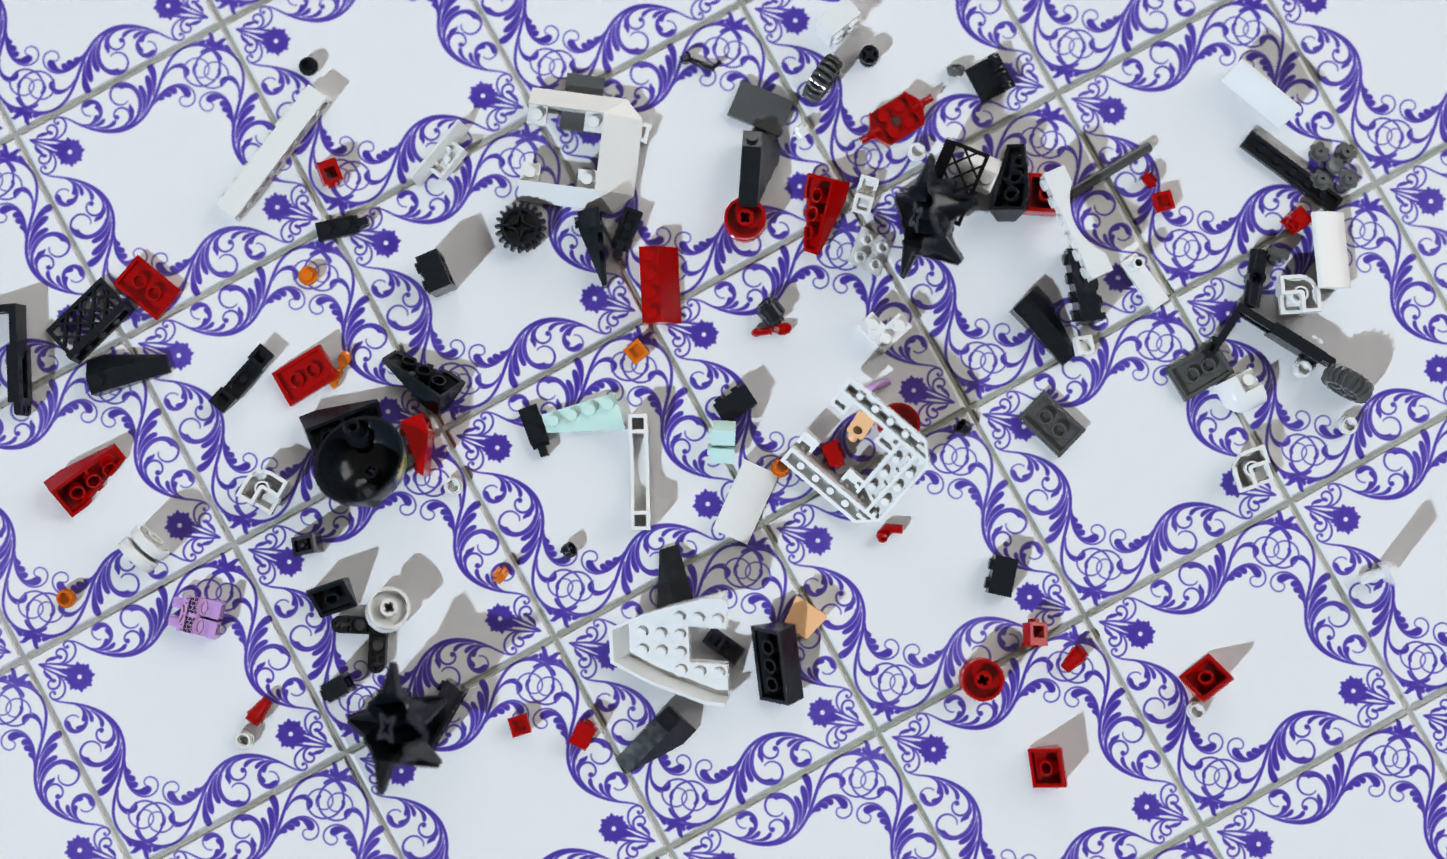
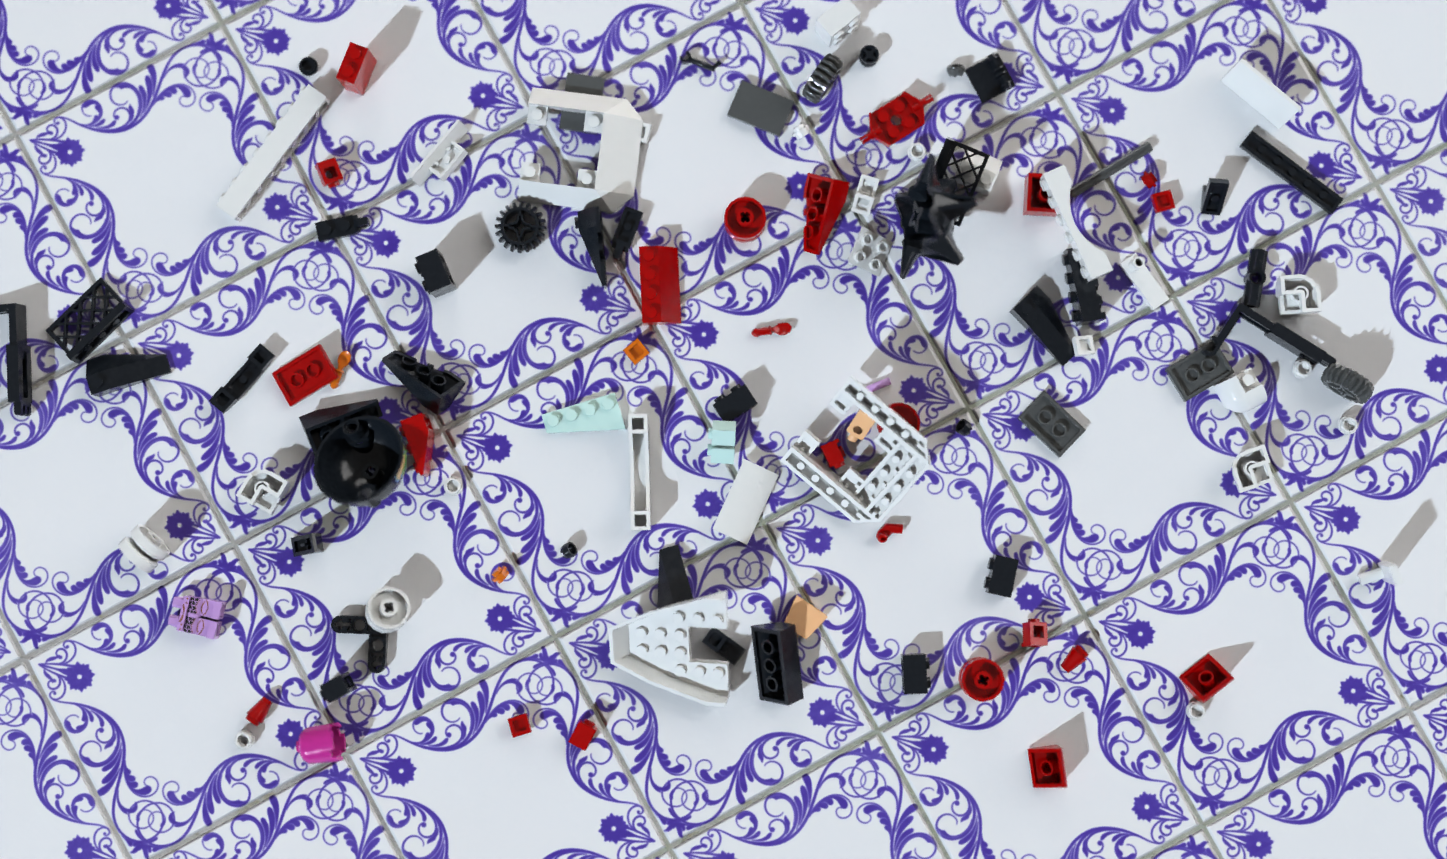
(66, 598): orange plate -> none
(80, 481): red wedge -> none
(147, 287): red tile -> none
(308, 275): orange plate -> none
(321, 743): none -> dark pink cylinder
(332, 597): black slope -> none
(356, 68): none -> red brick
(396, 728): black piece -> none
(438, 724): black slope -> none
(535, 429): black hinge -> none
(660, 736): black wedge -> none
(758, 162): black wedge -> none
(771, 311): black head -> none
(779, 469): orange plate -> none
(883, 335): white brick -> none
(914, 673): none -> black brick
(1012, 185): black wedge -> none
(1213, 196): none -> black slope
(1277, 255): dark grey plate -> none
(1296, 220): red brick -> none
(1330, 250): white slope -> none
(1333, 165): dark grey plant -> none

